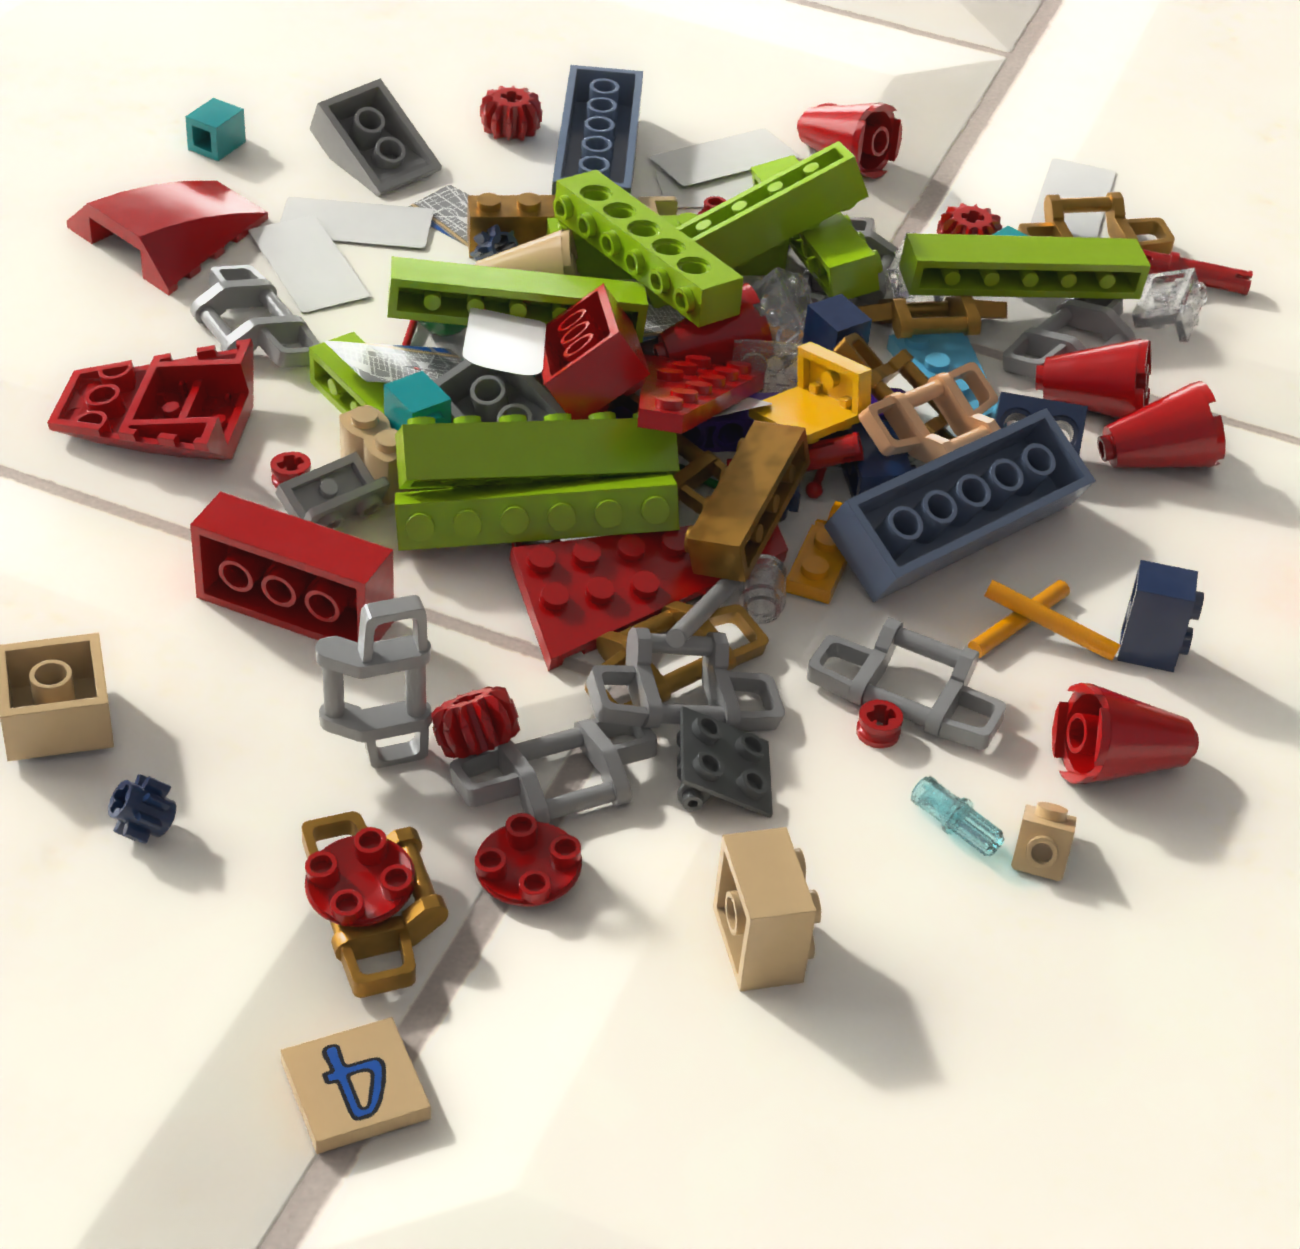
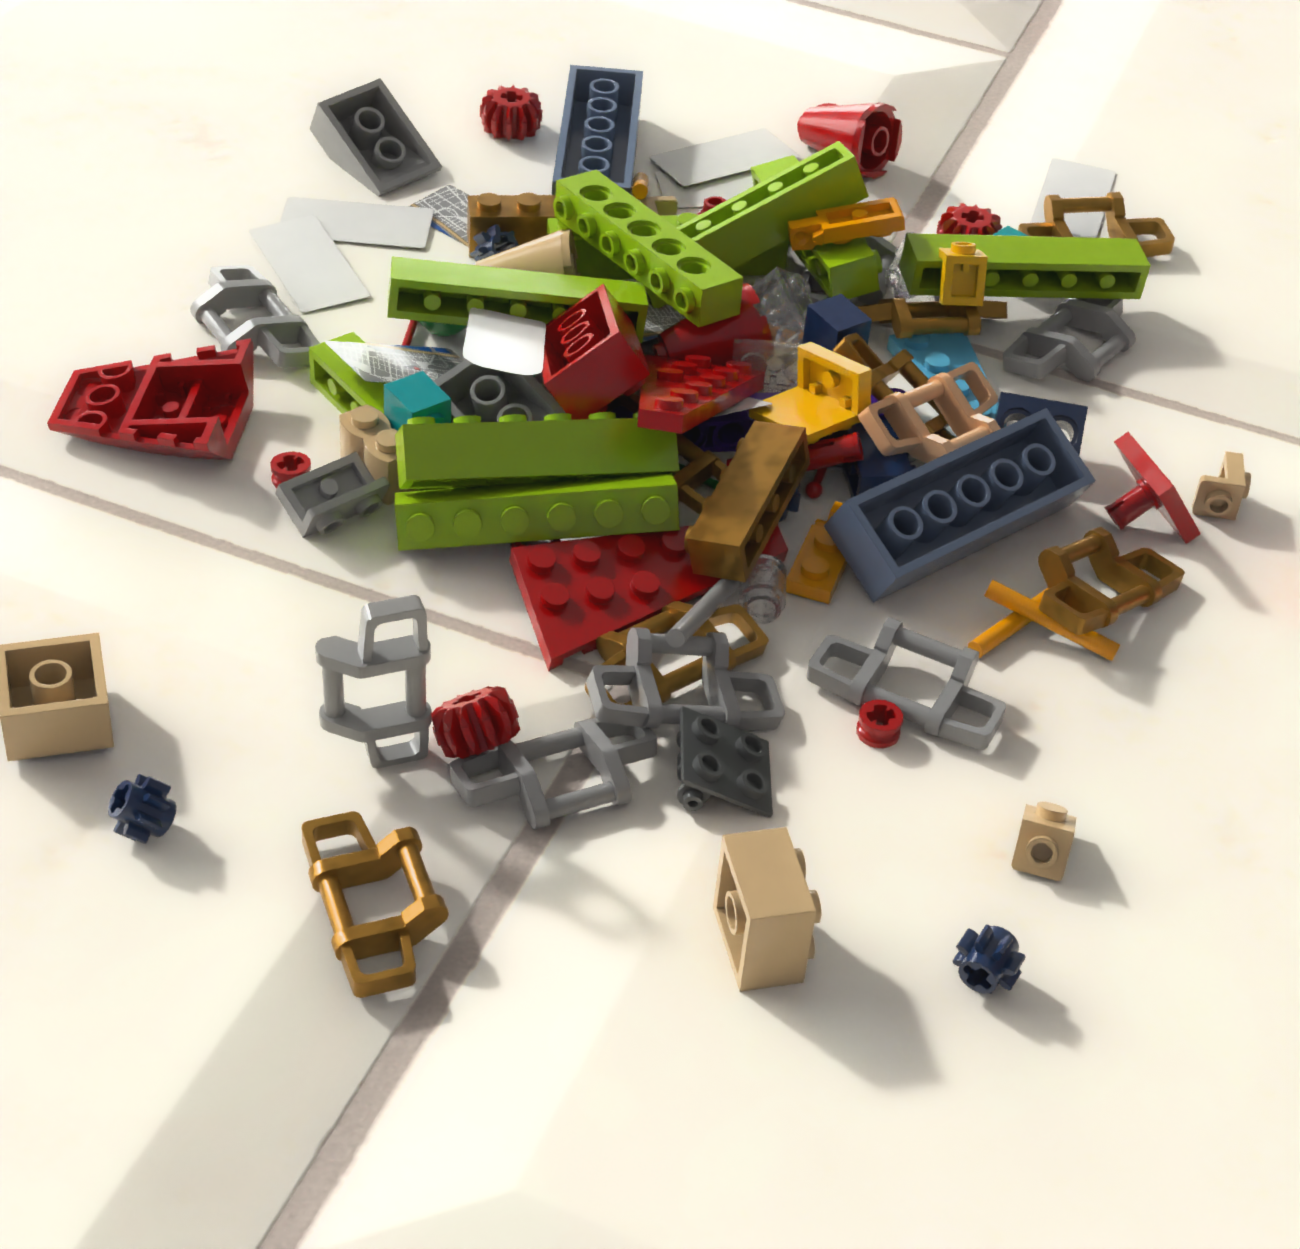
(171, 225): red wedge -> none
(215, 129): teal brick -> none
(287, 569): red brick -> none
(355, 1085): tan tile -> none
(359, 879): red dish -> none
(528, 862): red dish -> none
(640, 186): none -> light orange bar
(847, 223): none -> light orange hinge
(957, 816): clear light blue axle -> none
(962, 275): none -> yellow bracket
(988, 959): none -> dark blue gear
(1084, 607): none -> pearl gold bar
(1104, 378): red cone -> none
(1117, 736): red cone -> none
(1151, 491): none -> red tile
(1159, 616): dark blue brick -> none
(1167, 433): red cone -> none
(1171, 299): clear bracket -> none
(1210, 274): red pin -> none
(1223, 494): none -> tan bracket

